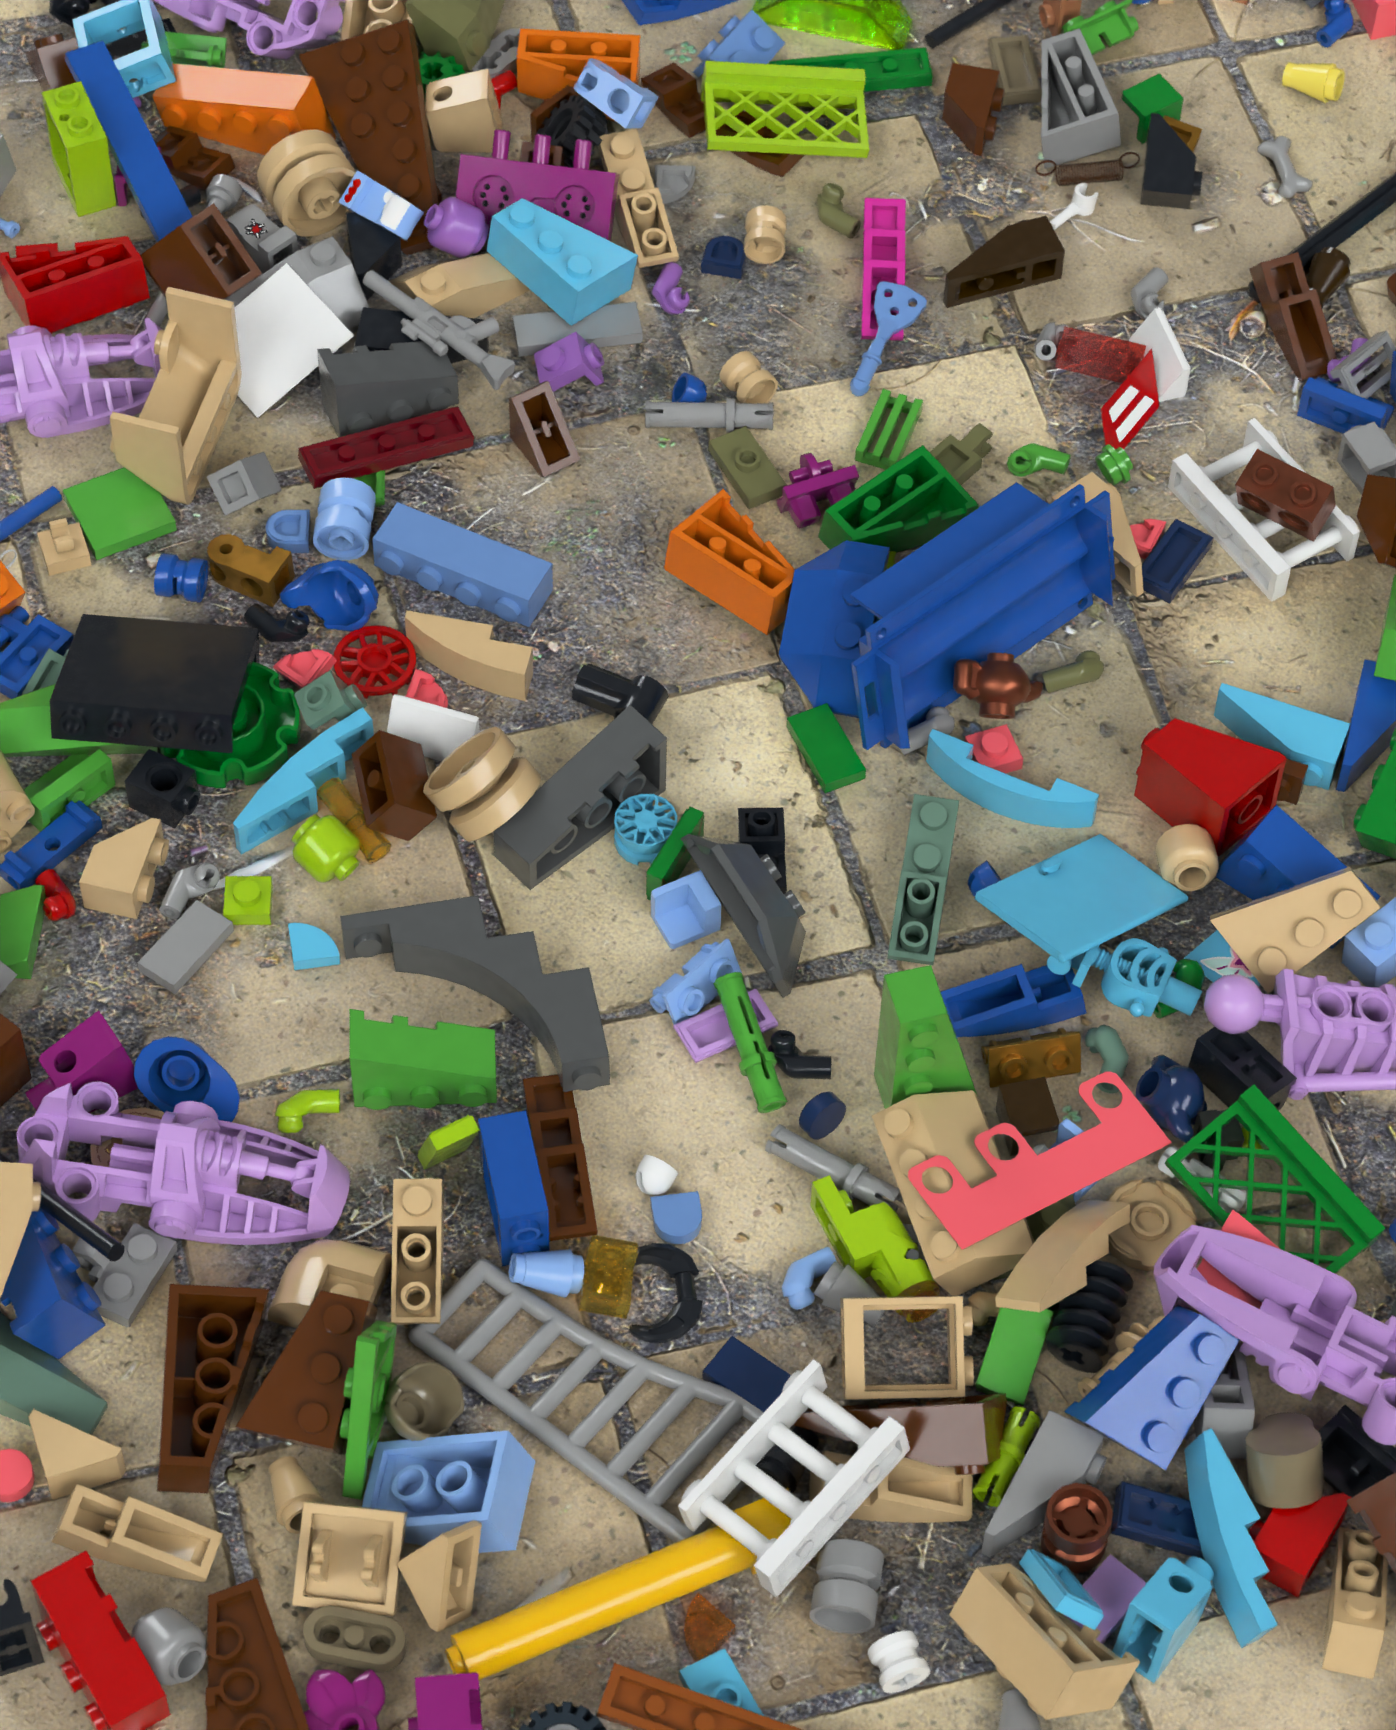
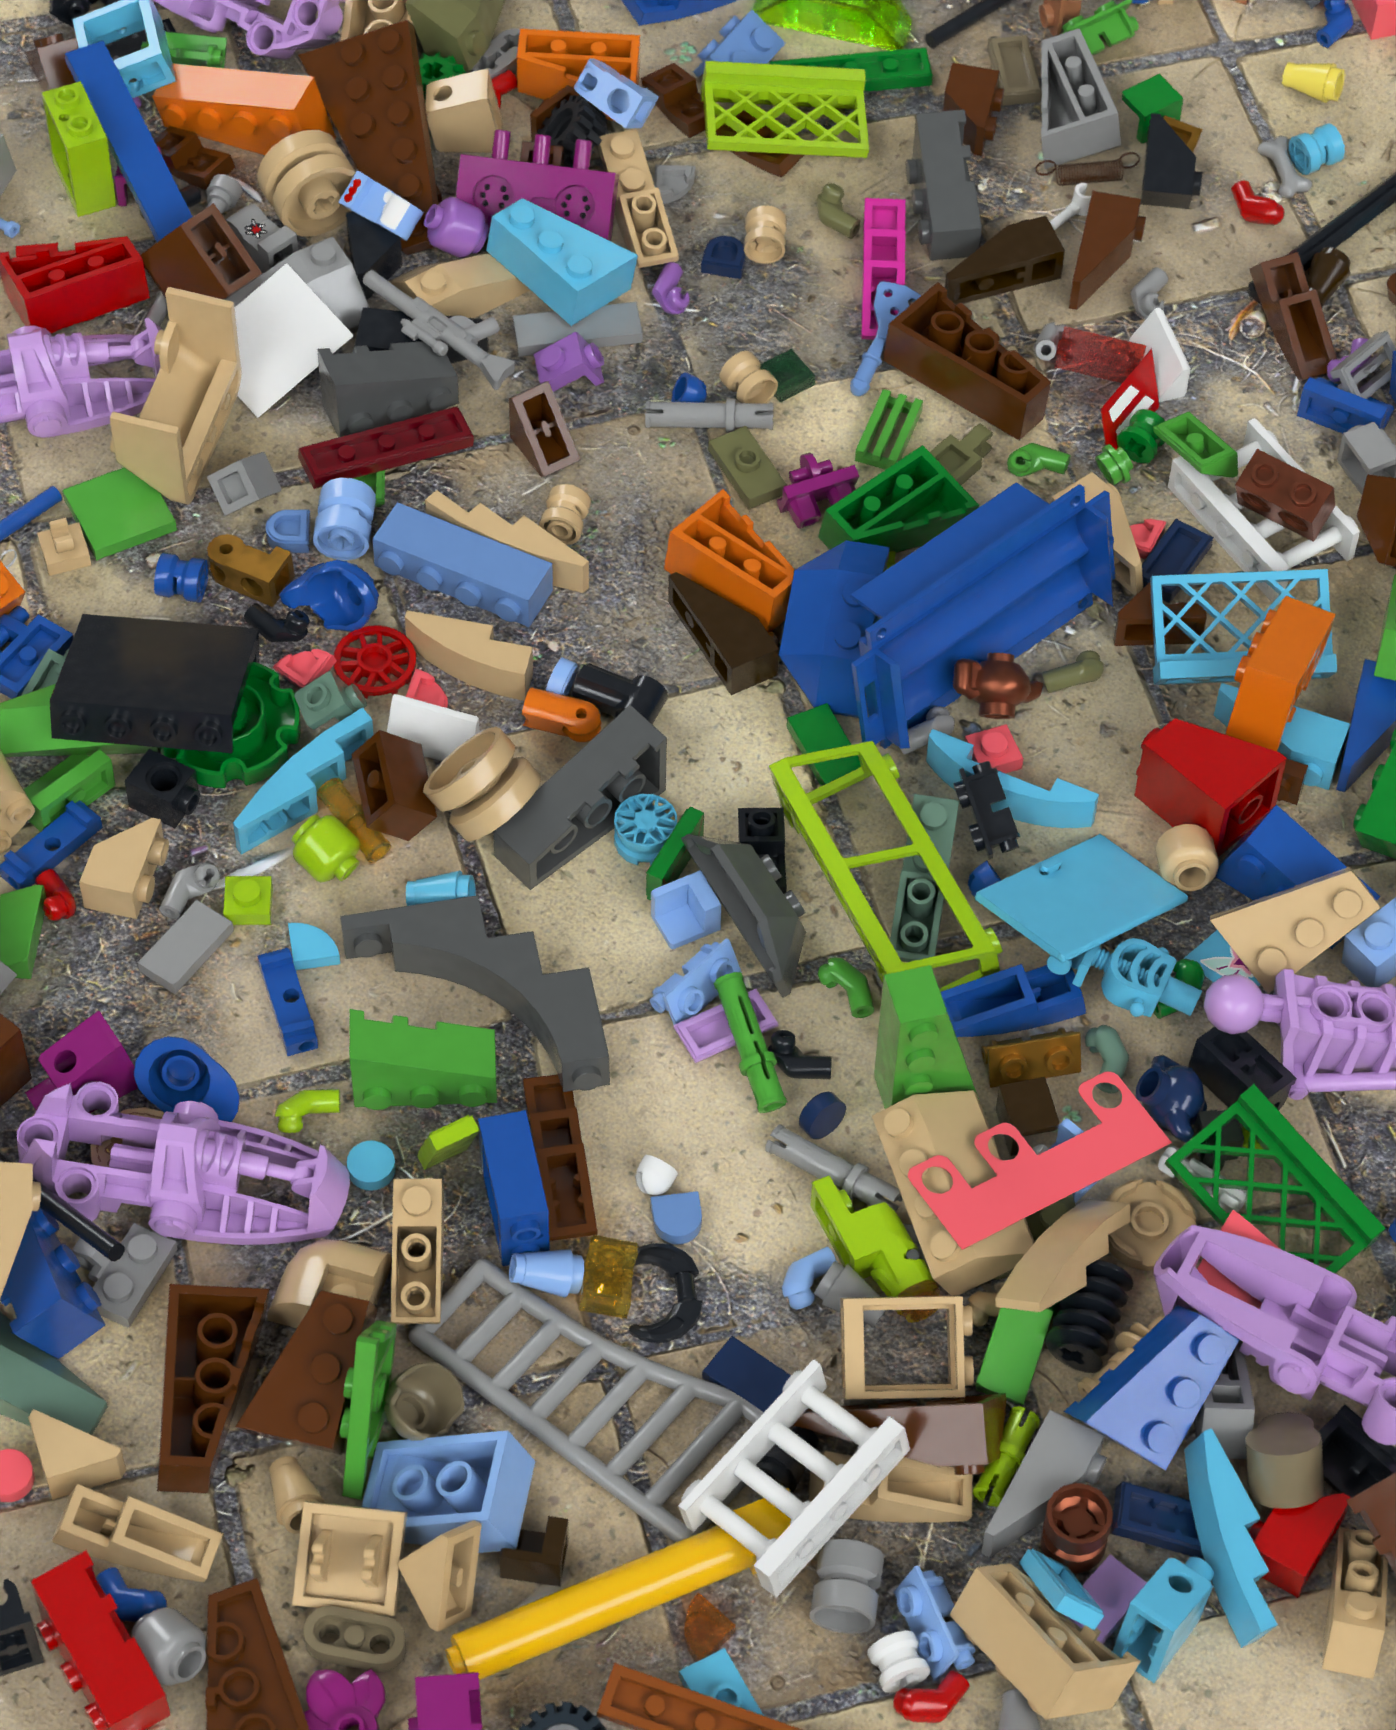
(131, 1602): none -> blue arm
(292, 1018): none -> blue piece
(371, 1165): none -> medium azure tile
(440, 888): none -> medium azure cone
(538, 1555): none -> dark brown panel
(561, 715): none -> orange piece
(562, 677): none -> light blue tile
(565, 512): none -> tan wheel
(569, 567): none -> tan slope
(726, 635): none -> dark brown slope
(791, 374): none -> clear green tile
(803, 817): none -> lime windscreen
(852, 980): none -> bright green arm
(924, 1603): none -> light blue hinge
(931, 1704): none -> red arm
(943, 186): none -> dark grey wedge
(966, 363): none -> reddish brown wedge
(991, 827): none -> black hinge
(1106, 242): none -> reddish brown slope
(1135, 622): none -> reddish brown slope
(1139, 439): none -> green wheel
(1199, 445): none -> bright green slope
(1222, 666): none -> medium azure fence
(1256, 208): none -> red arm
(1277, 671): none -> orange wedge
(1319, 148): none -> medium azure wheel

